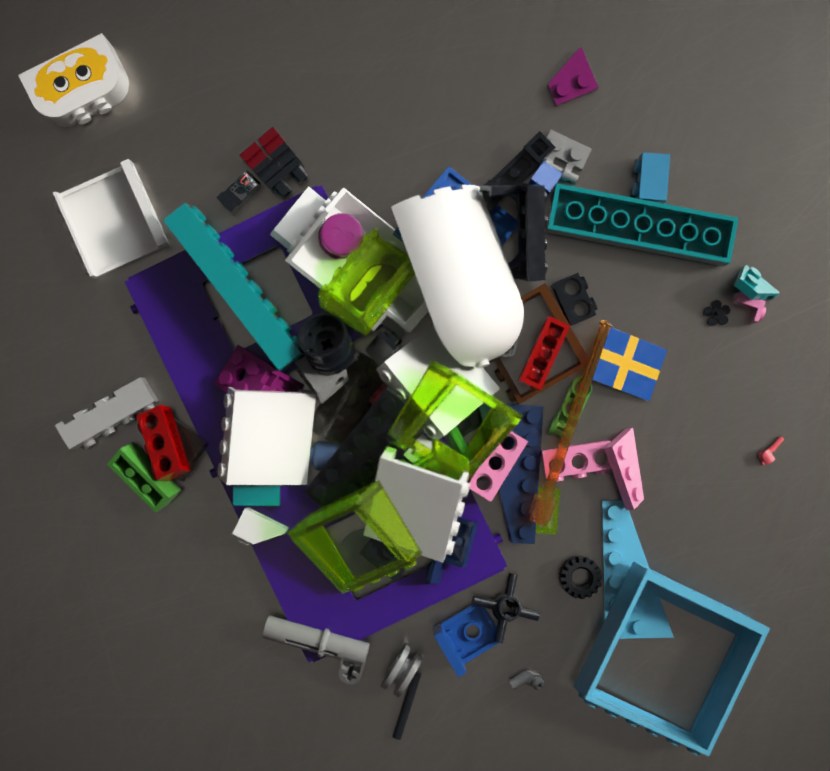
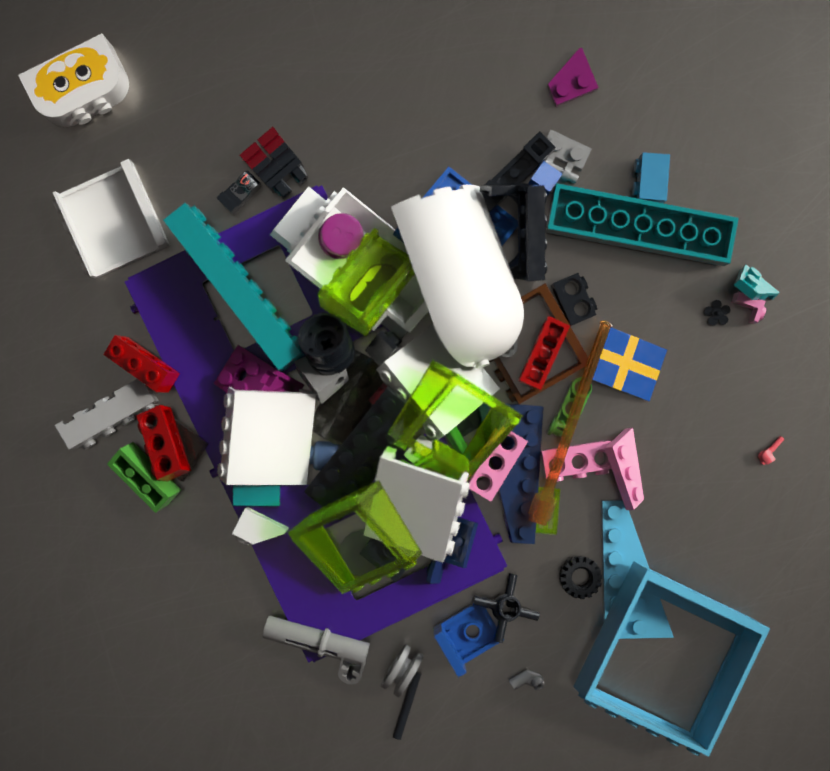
(141, 364): none -> red brick

